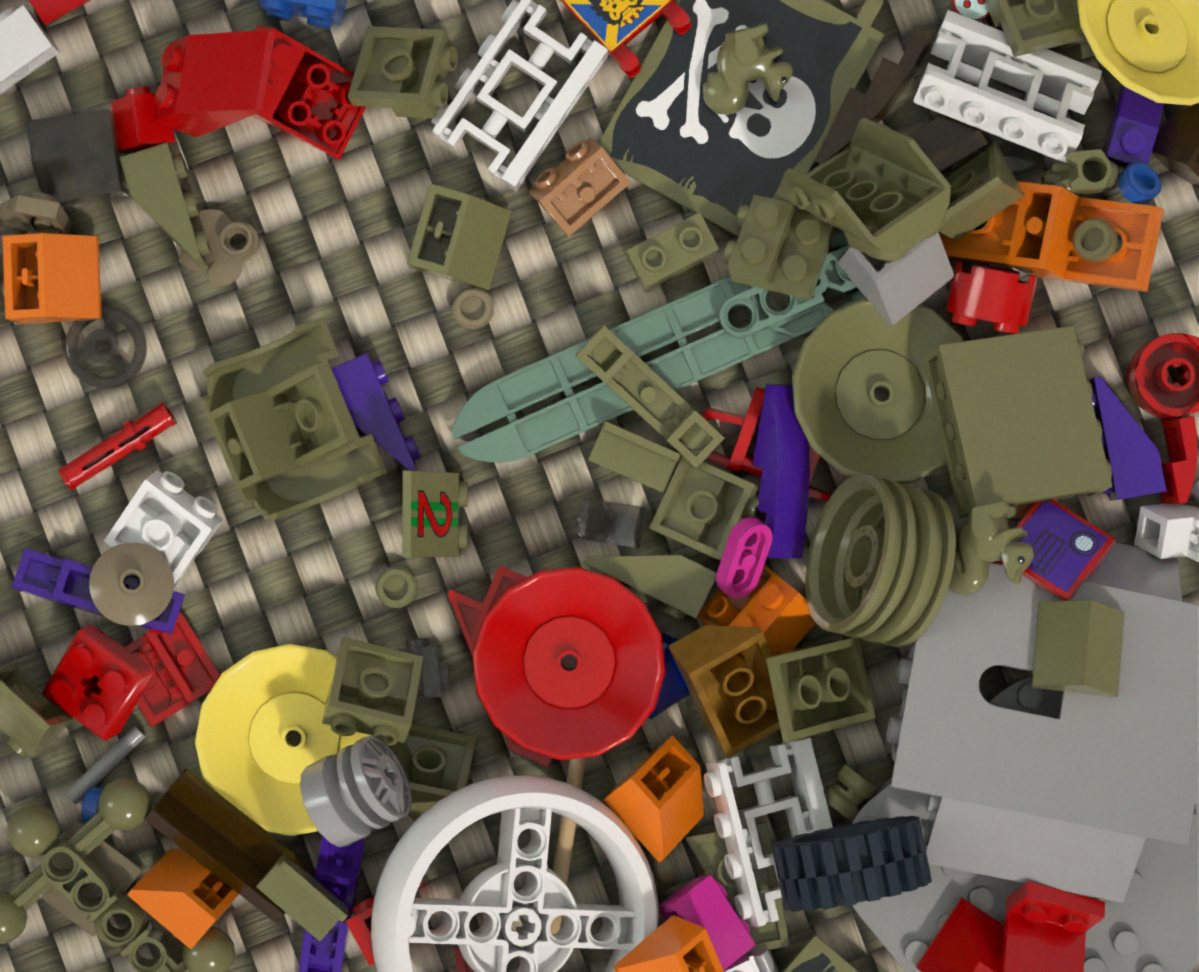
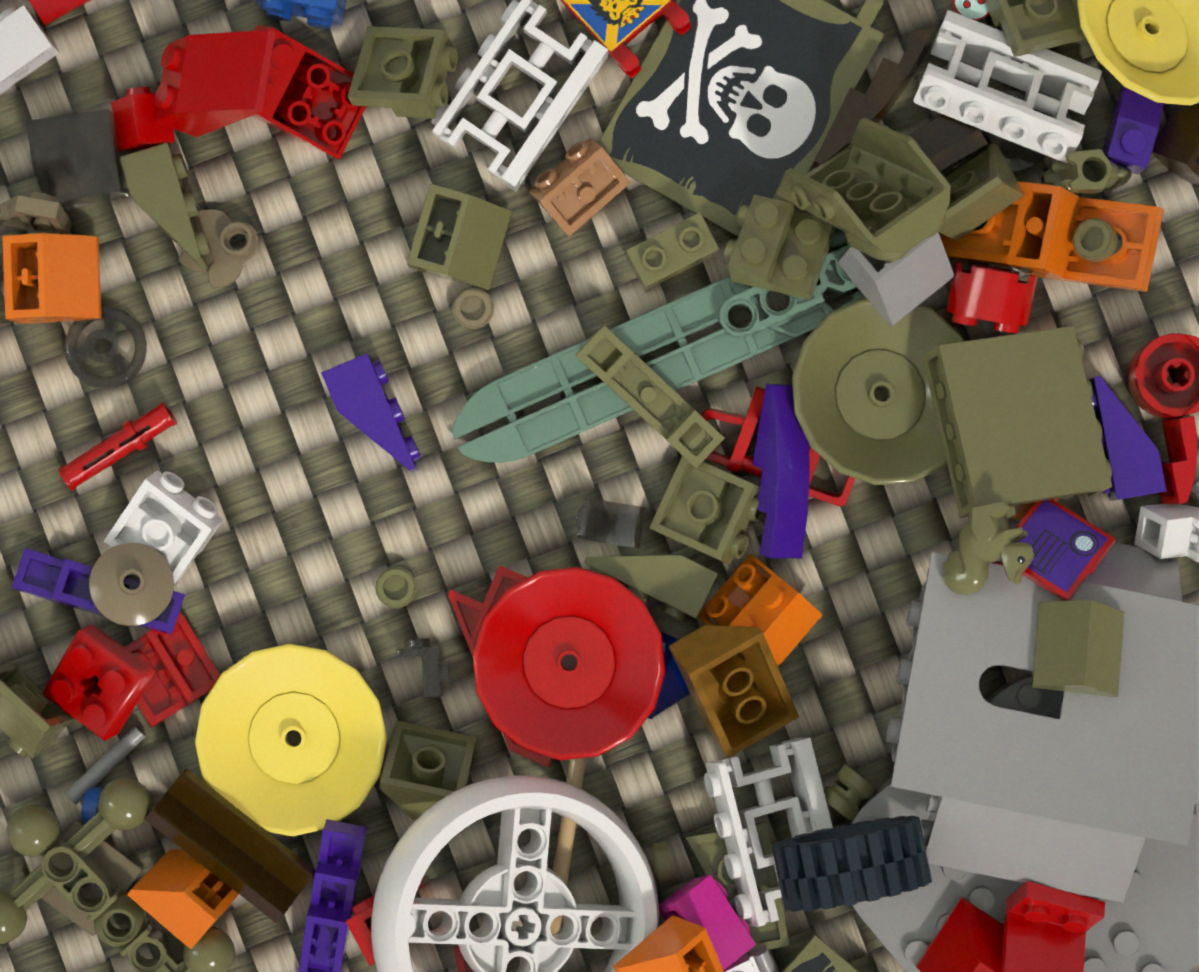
(288, 424): olive piece -> none
(302, 897): olive panel -> none
(355, 791): light grey wheel -> none
(372, 691): olive plate -> none
(433, 514): olive slope -> none
(634, 457): olive panel -> none
(660, 798): orange slope -> none
(742, 60): olive animal -> none
(744, 557): dark pink plate -> none
(820, 688): olive slope -> none
(880, 561): olive wheel -> none
(1139, 183): blue tile -> none

